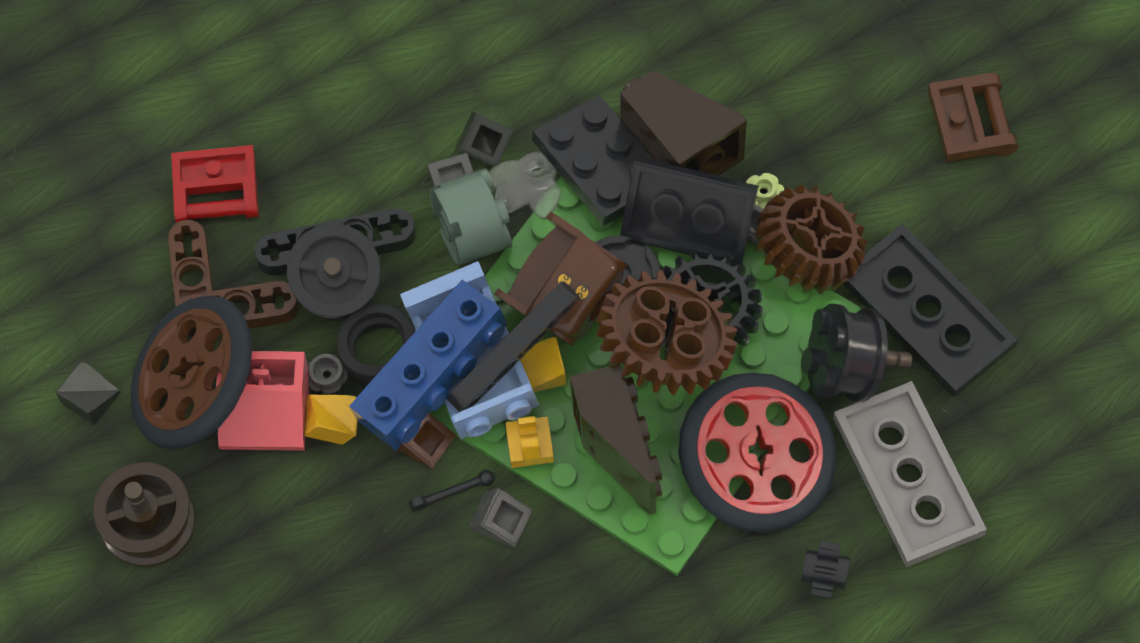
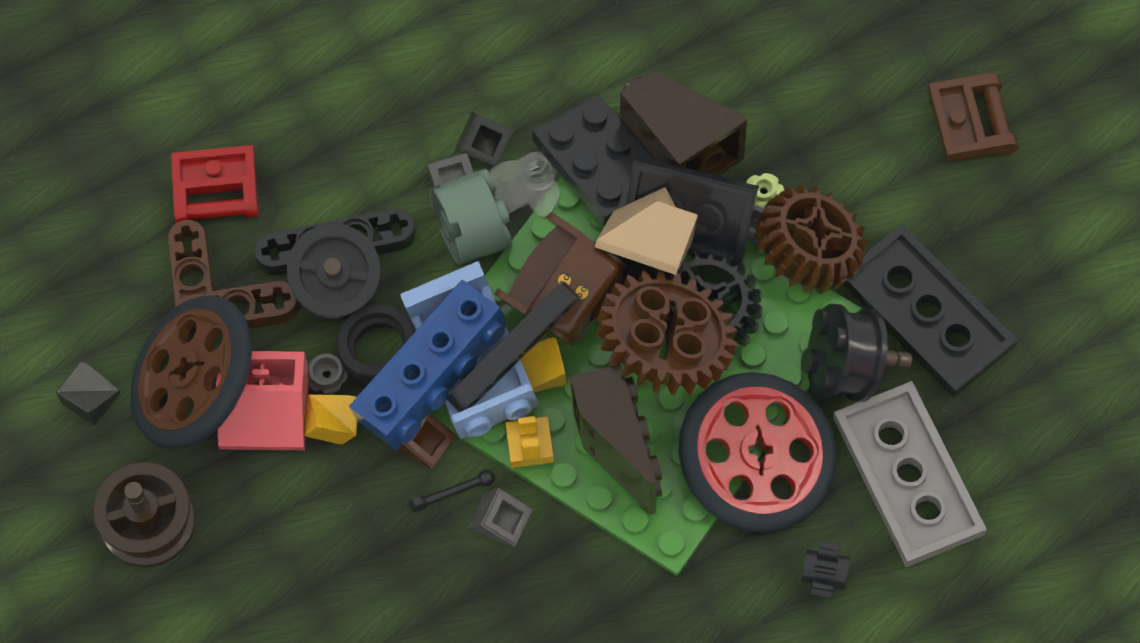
(650, 232): none -> tan slope

